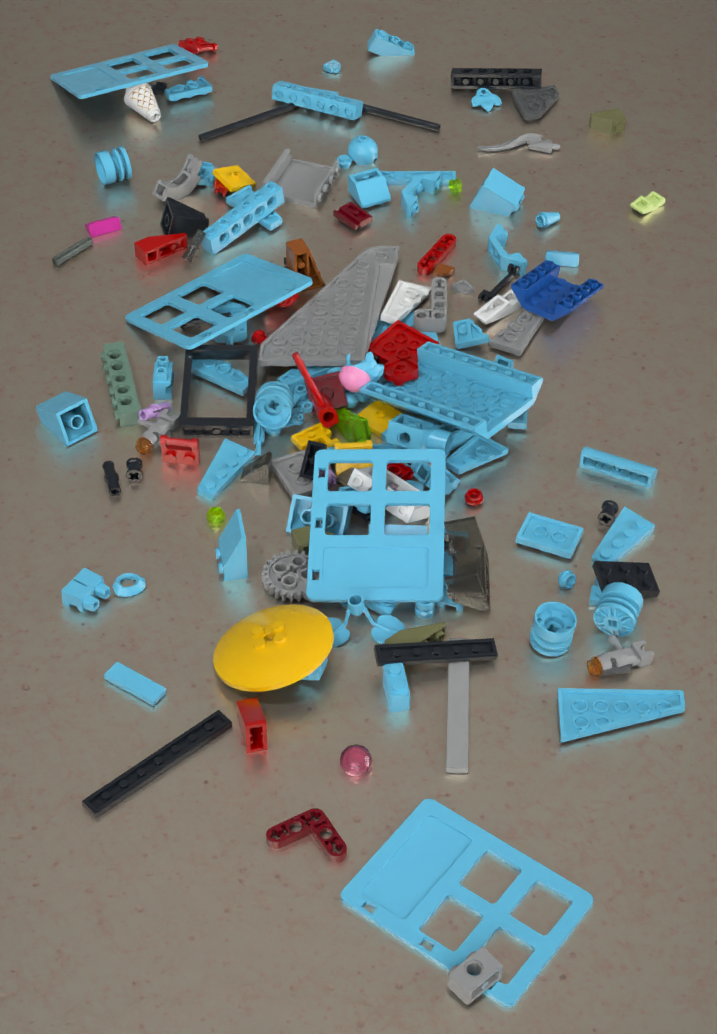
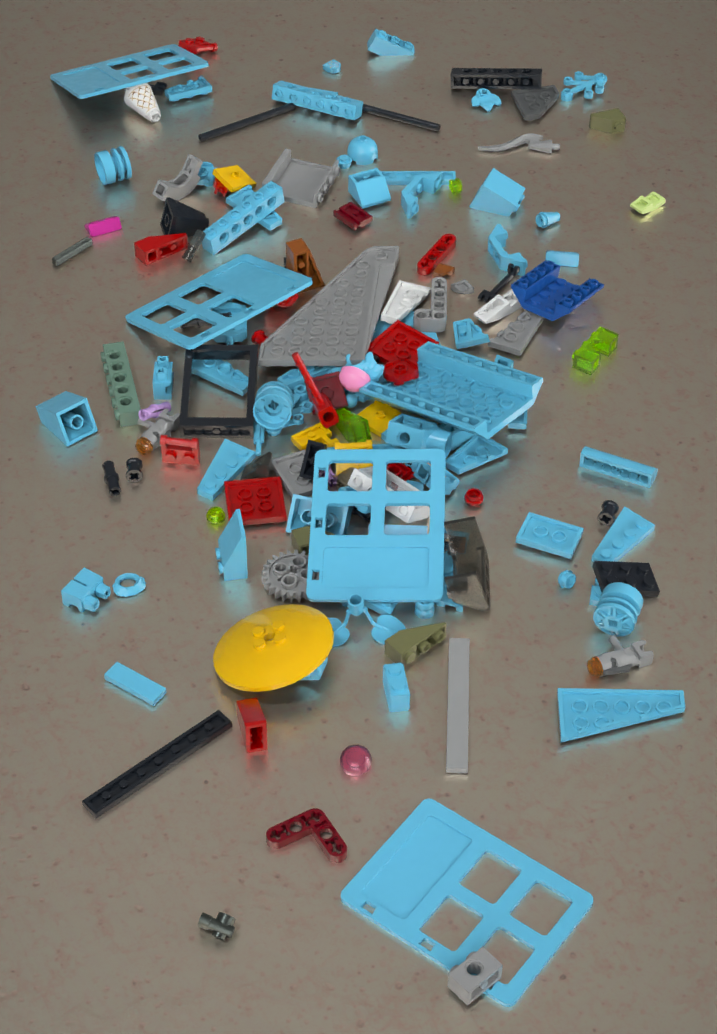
(221, 926): none -> pearl dark grey plate
(258, 500): none -> red plate
(436, 652): black tile -> none
(553, 628): medium azure wheel -> none
(589, 354): none -> clear neon green arch
(598, 79): none -> medium azure plant

